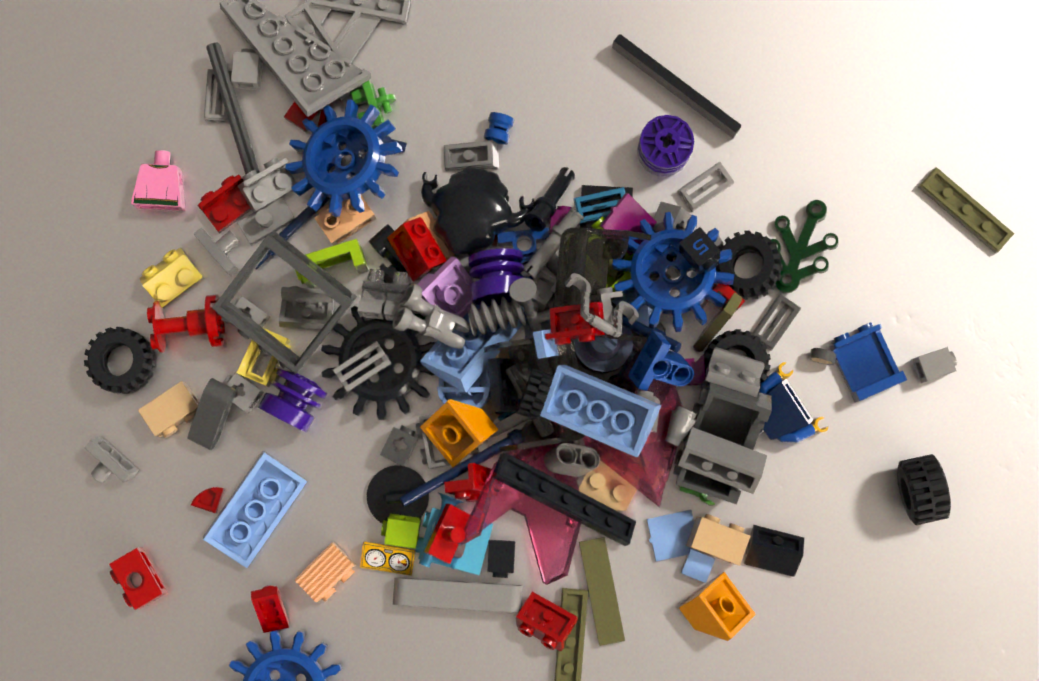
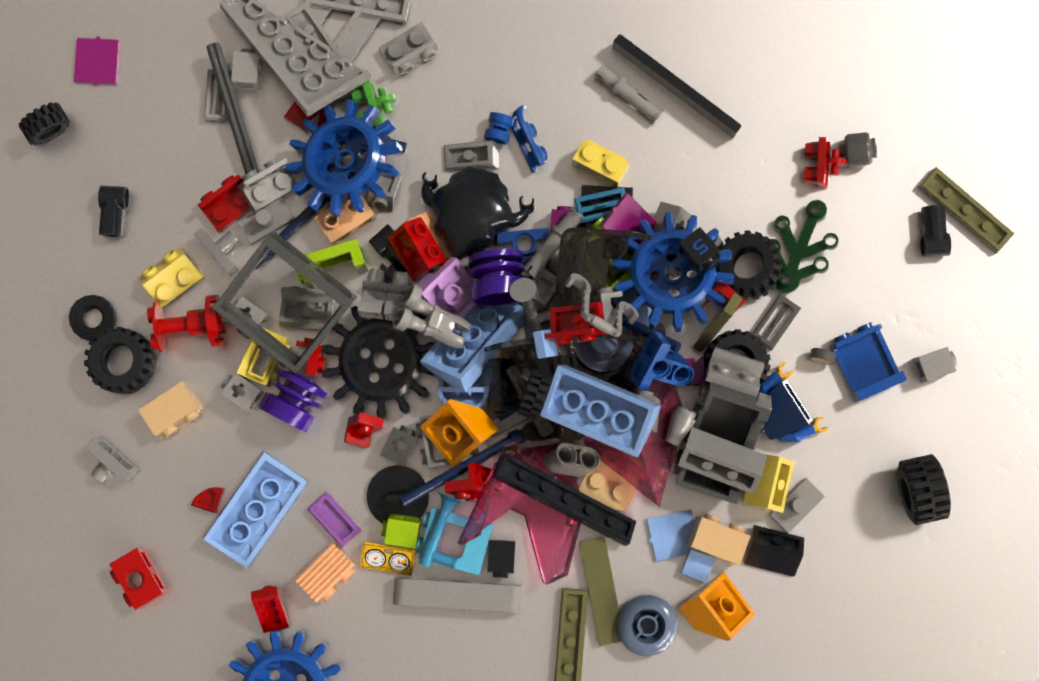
(44, 123): none -> black tyre
(81, 306): none -> black tyre
(96, 61): none -> magenta piece
(113, 203): none -> black piece
(159, 185): bright pink torso -> none
(211, 414): dark grey beam -> none
(316, 362): none -> red bracket
(334, 519): none -> medium lavender tile
(360, 429): none -> red bracket
(375, 346): light grey tile -> none
(390, 187): none -> light grey bracket
(408, 49): none -> light grey bracket
(447, 534): red tile -> none
(495, 315): light grey piece -> none
(525, 135): none -> blue piece
(545, 621): red bracket -> none
(546, 205): black pin -> none
(601, 161): none -> light yellow window
(628, 92): none -> light grey pin
(647, 625): none -> sand blue hat
(663, 160): dark purple wheel -> none
(688, 198): light grey tile -> none
(703, 497): bright green hand -> none
(773, 485): none -> light yellow brick
(797, 505): none -> light grey tile
(821, 151): none -> red hips
(858, 149): none -> dark grey head
(935, 239): none -> black piece

